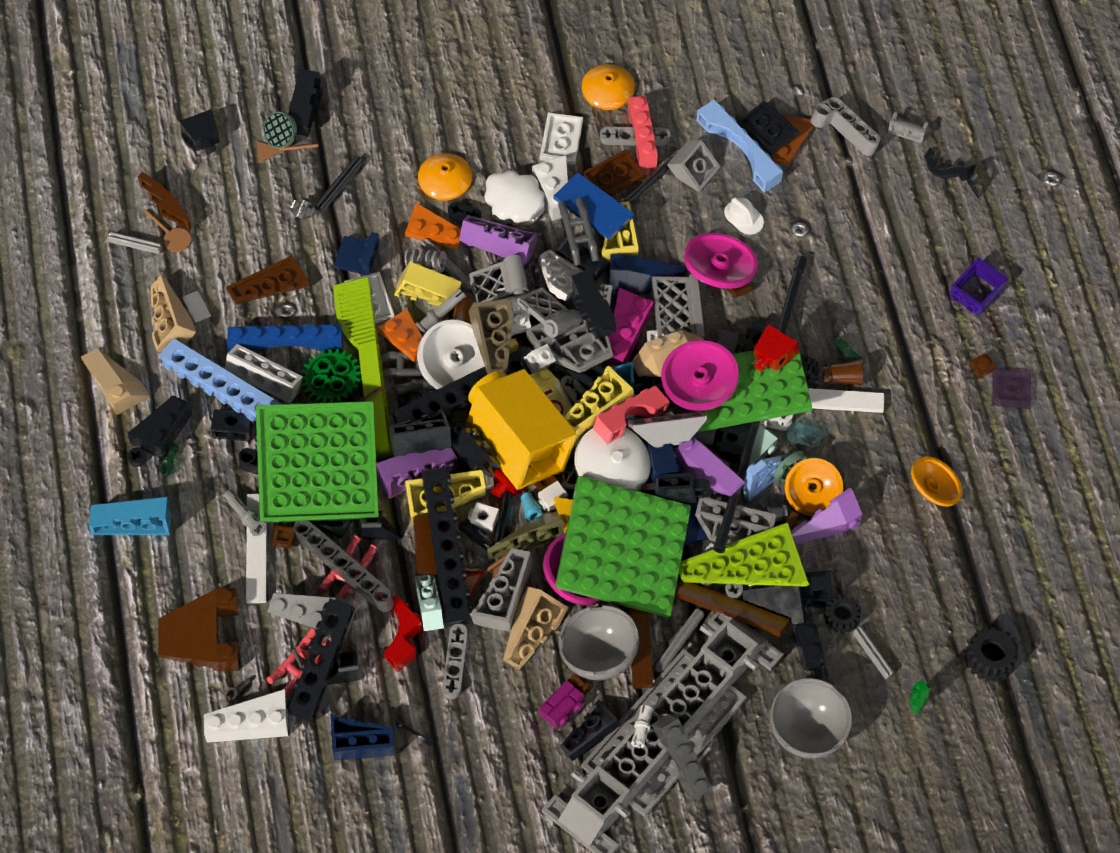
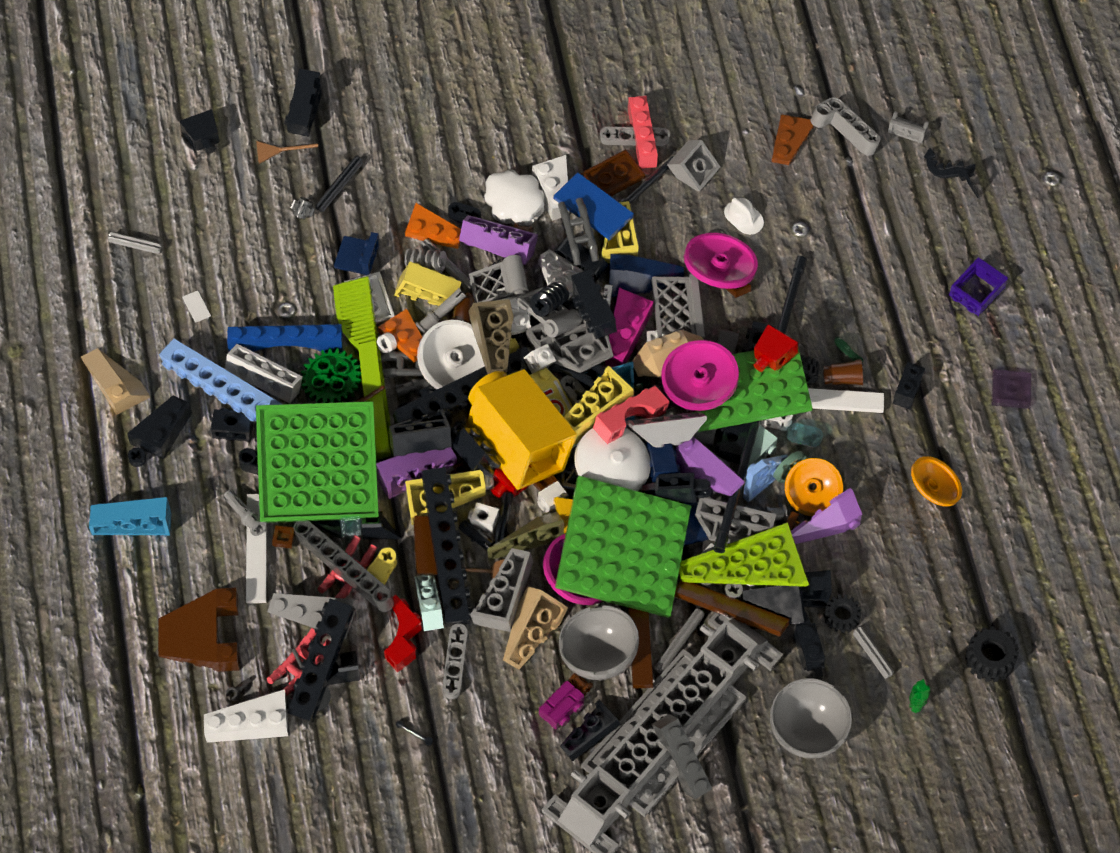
(166, 202): reddish brown slope -> none
(168, 465): clear green piece -> none
(169, 316): tan wedge -> none
(175, 239): medium nougat piece -> none
(270, 281): reddish brown wing -> none
(279, 129): tile -> none
(350, 526): none -> clear light blue slope
(360, 740): dark blue wedge -> none
(382, 569): none -> light yellow piece
(386, 342): none -> white tile
(445, 184): light orange dish -> none
(473, 579): medium nougat piece -> none
(531, 507): medium azure cone -> none
(549, 298): none -> black piece
(561, 137): white tile -> none
(608, 93): light orange dish -> none
(642, 726): white pin -> none
(717, 121): light blue arch -> none
(768, 127): black tile -> none
(908, 385): none -> black brick
(982, 365): reddish brown plate -> none

